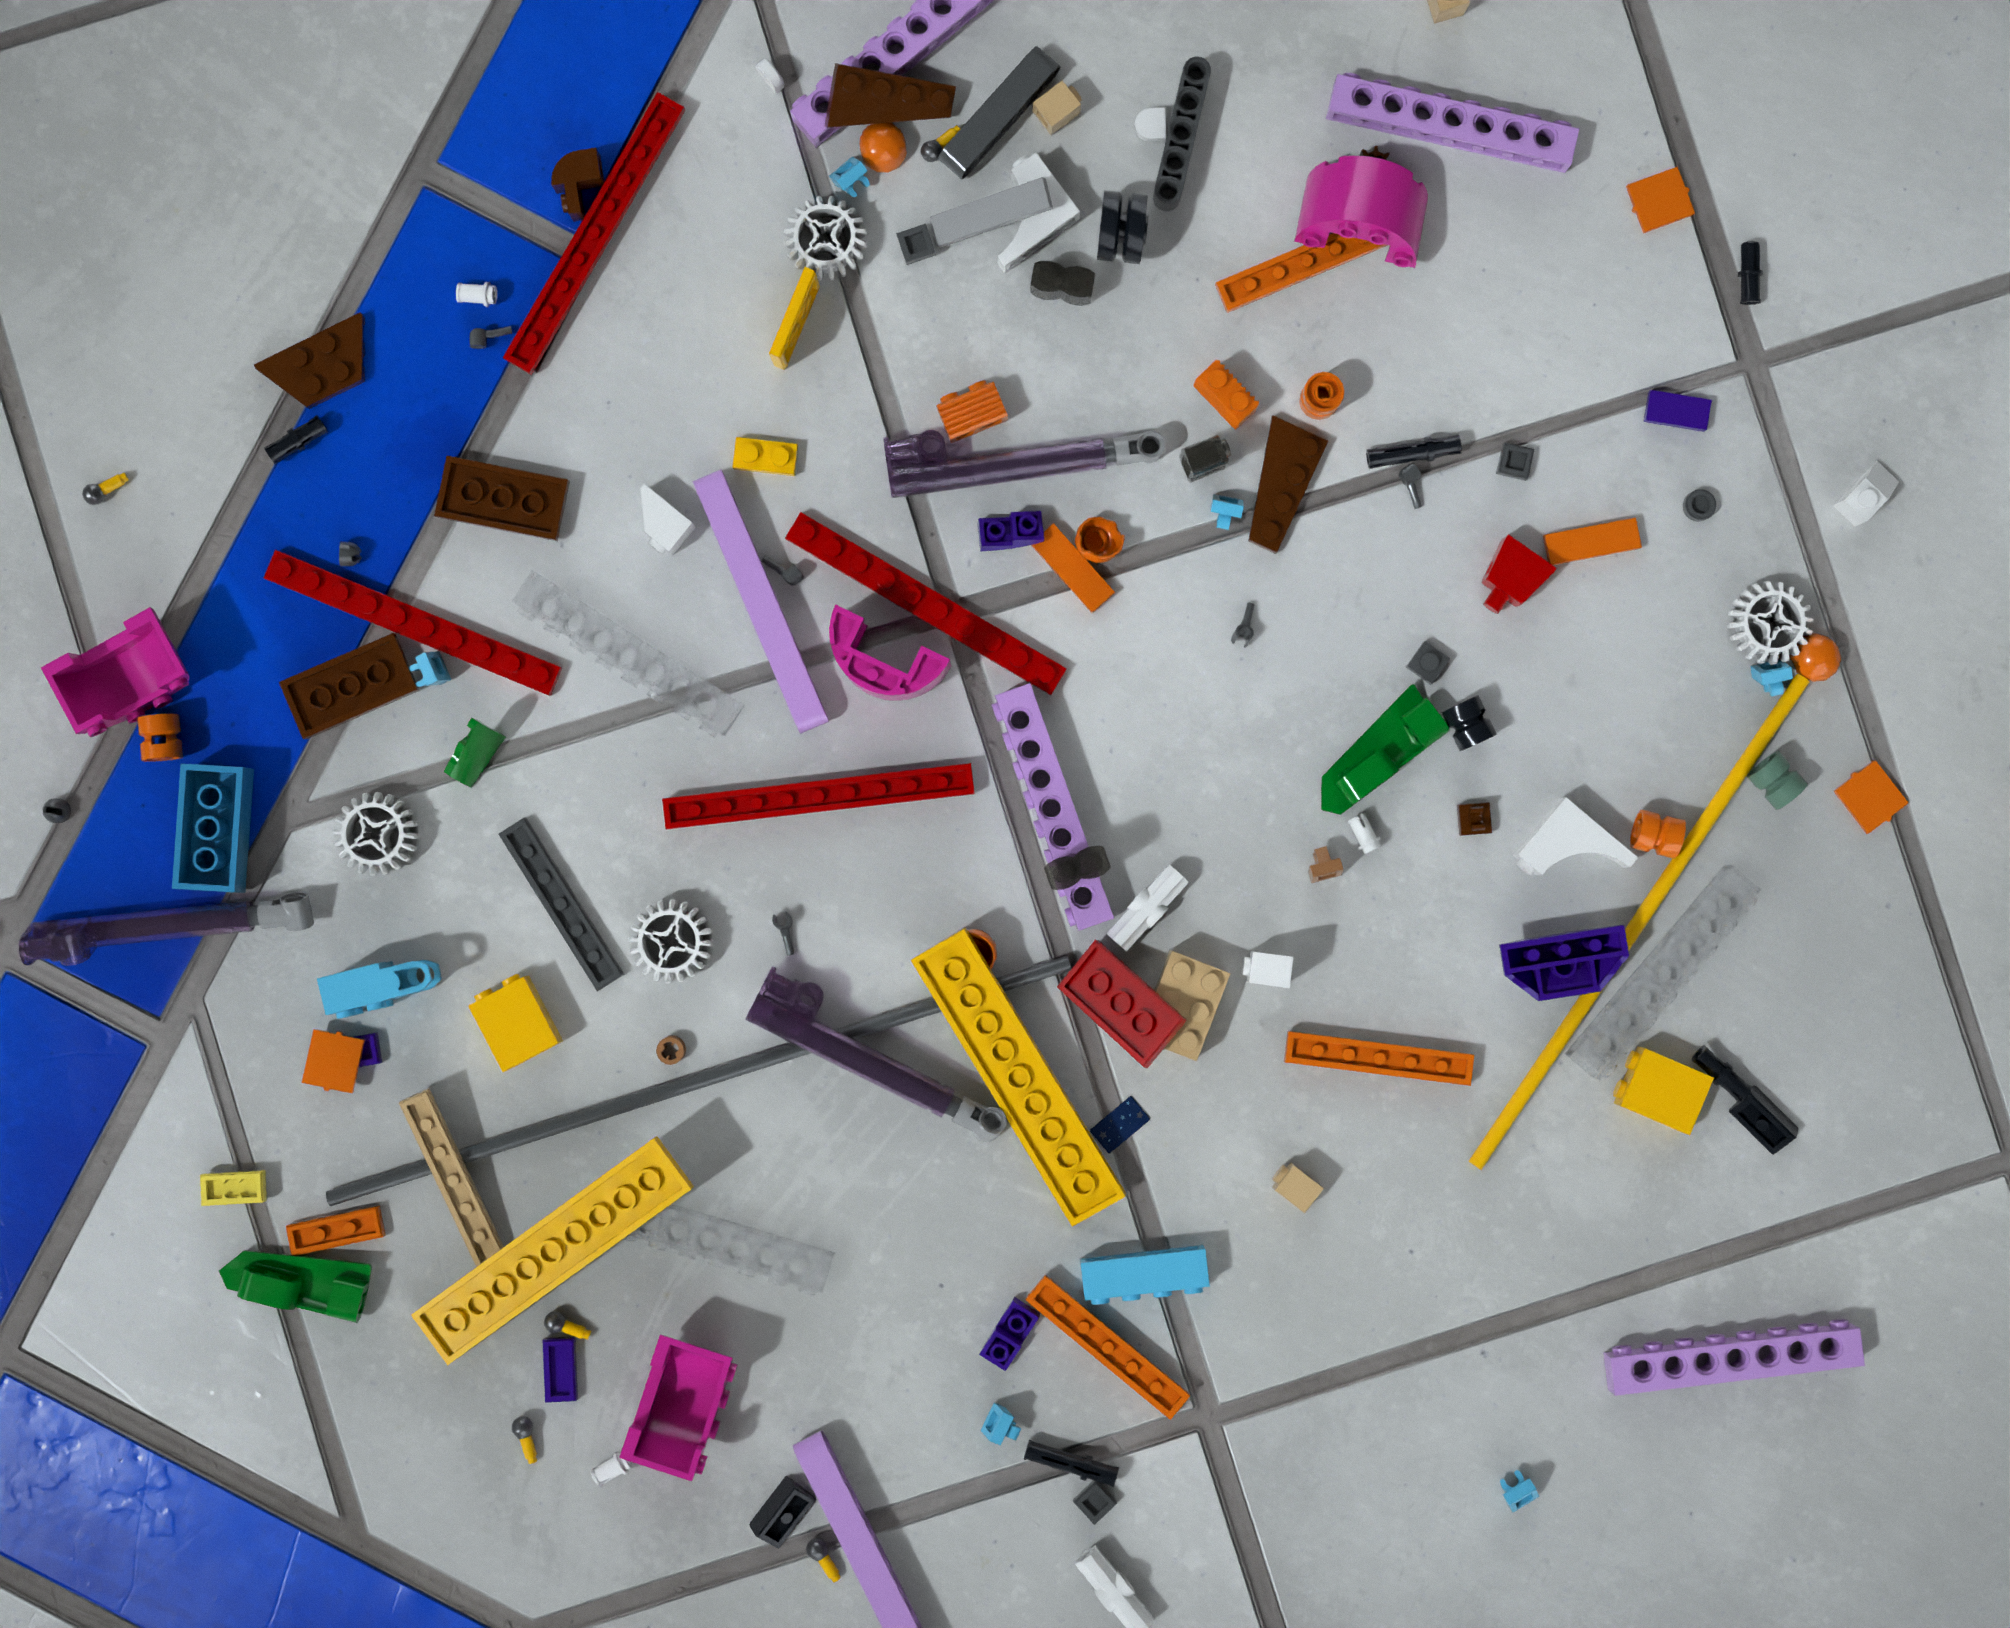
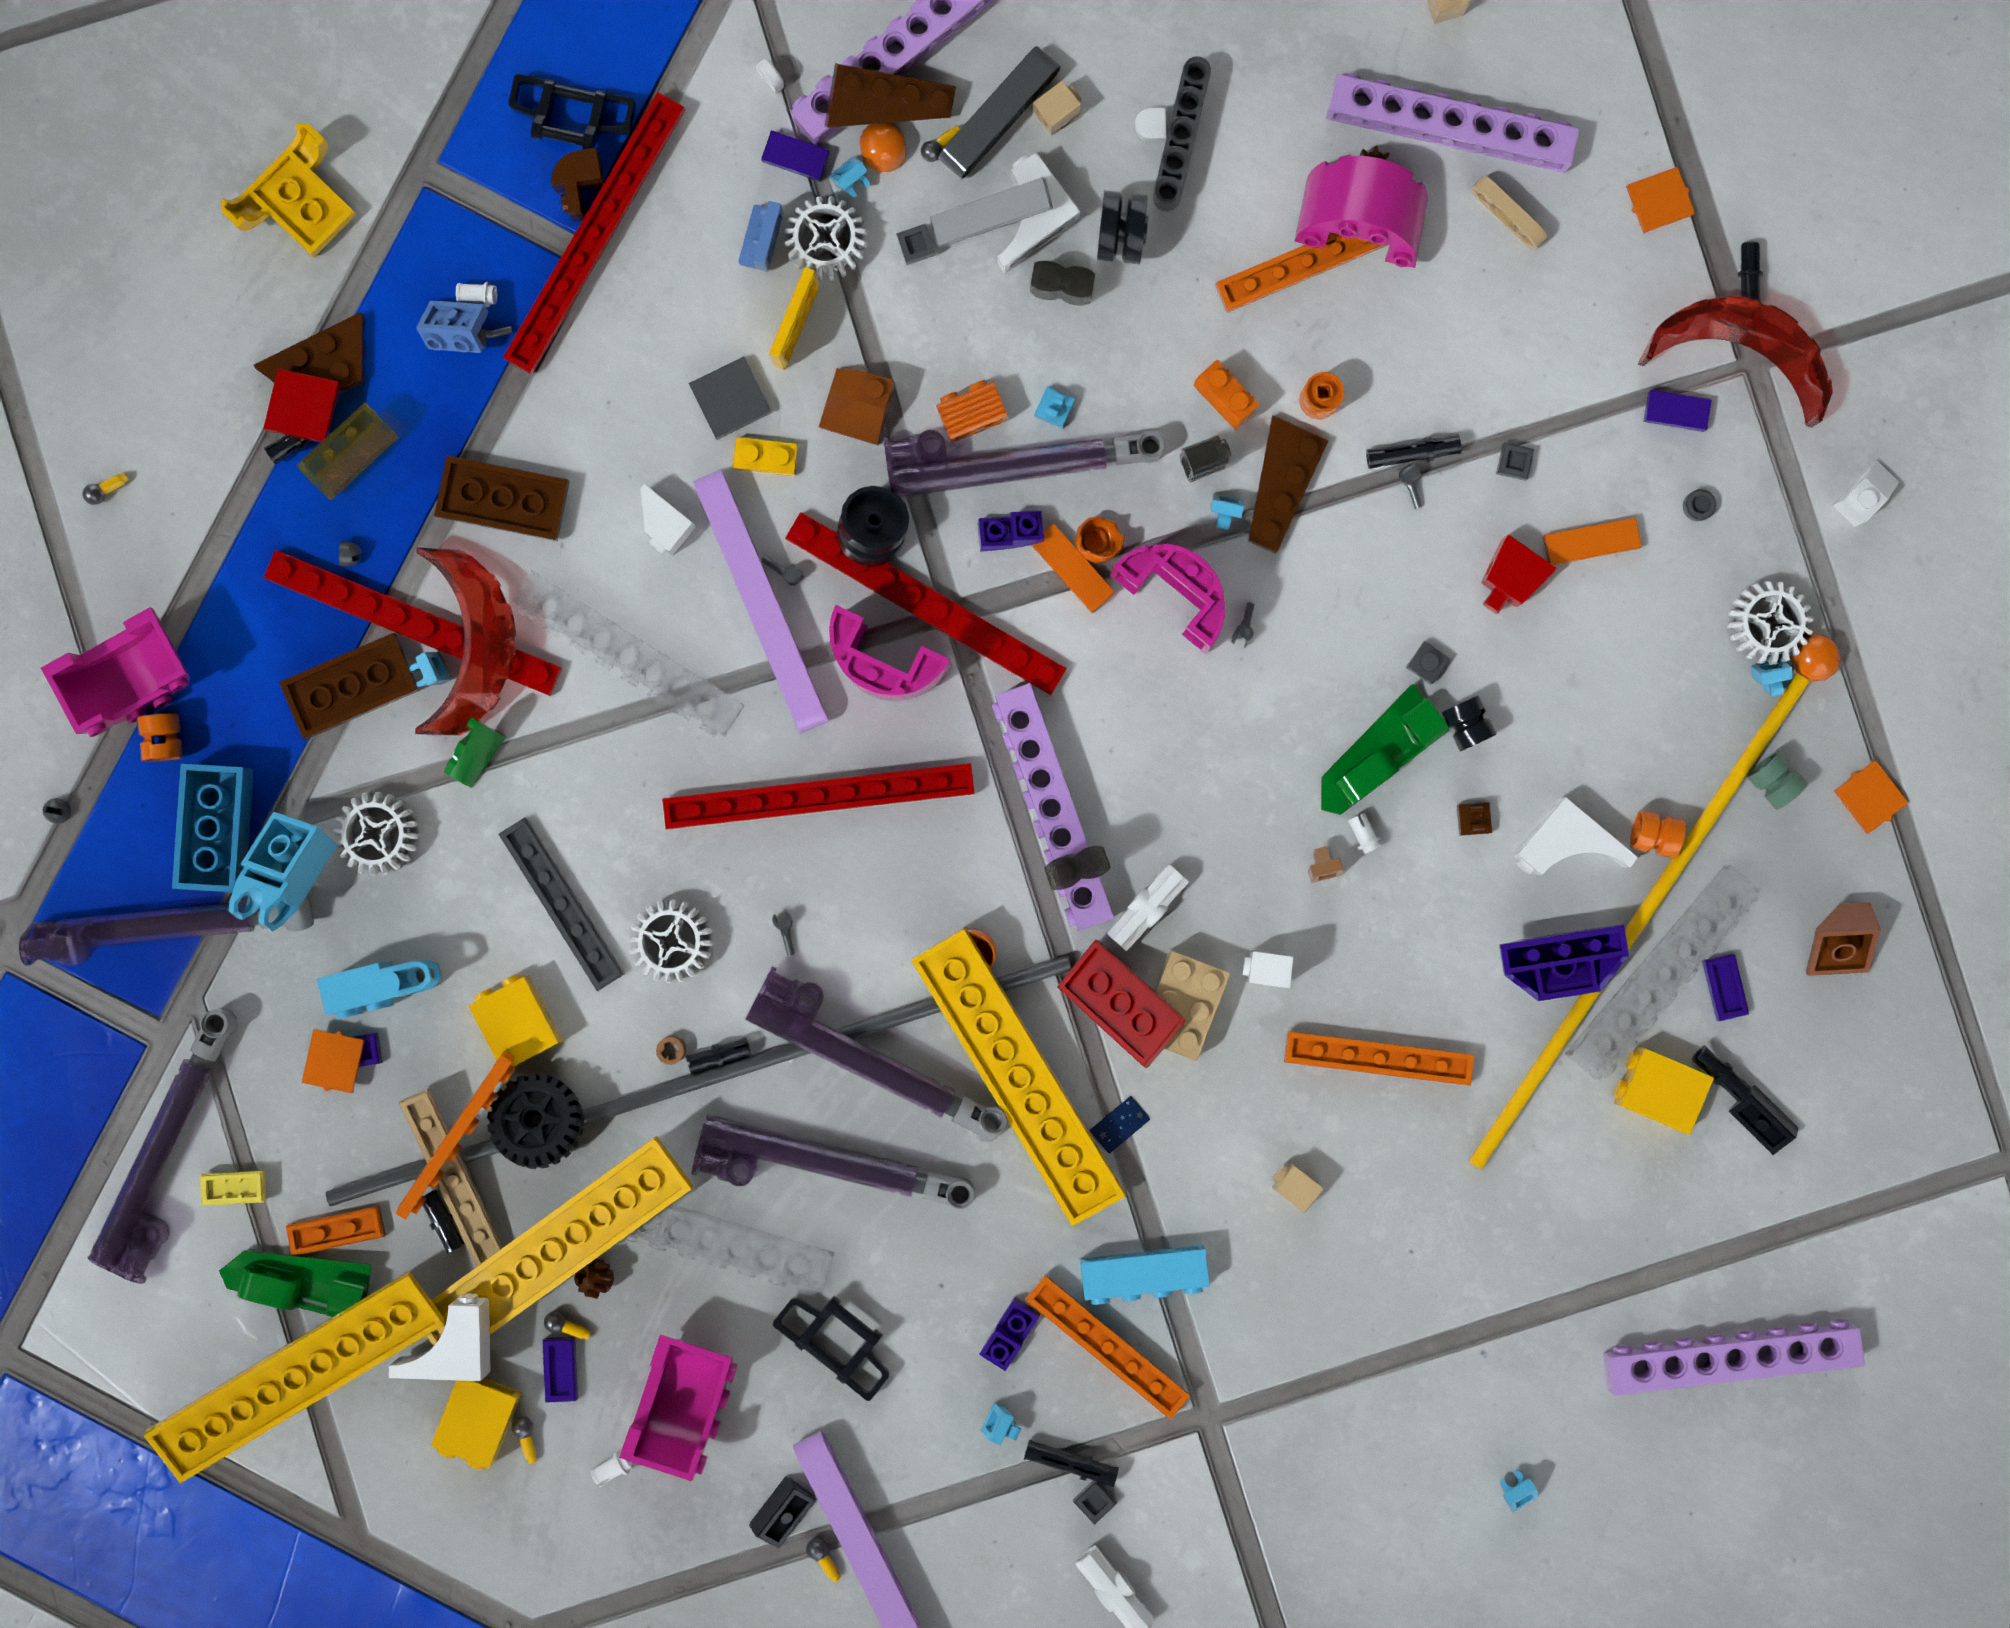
(123, 1239): none -> clear purple piece
(280, 869): none -> medium azure brick
(294, 195): none -> yellow piece
(294, 1377): none -> yellow plate
(302, 406): none -> red tile
(347, 451): none -> clear yellow brick
(442, 1222): none -> black pin
(449, 1148): none -> orange plate
(452, 326): none -> medium blue bracket
(460, 1351): none -> white arch
(476, 1422): none -> yellow brick
(487, 643): none -> clear red windscreen
(516, 1108): none -> black wheel
(594, 1278): none -> reddish brown gear
(599, 99): none -> black bar
(718, 1055): none -> black pin
(730, 398): none -> dark grey tile
(733, 1142): none -> clear purple piece
(761, 236): none -> medium blue bracket
(795, 156): none -> dark purple tile
(842, 1371): none -> black bar
(857, 405): none -> dark orange slope
(872, 525): none -> black wheel
(1054, 407): none -> medium azure tile
(1188, 576): none -> dark pink cylinder
(1508, 212): none -> tan beam
(1725, 987): none -> dark purple tile
(1761, 329): none -> clear red windscreen
(1845, 941): none -> dark orange slope

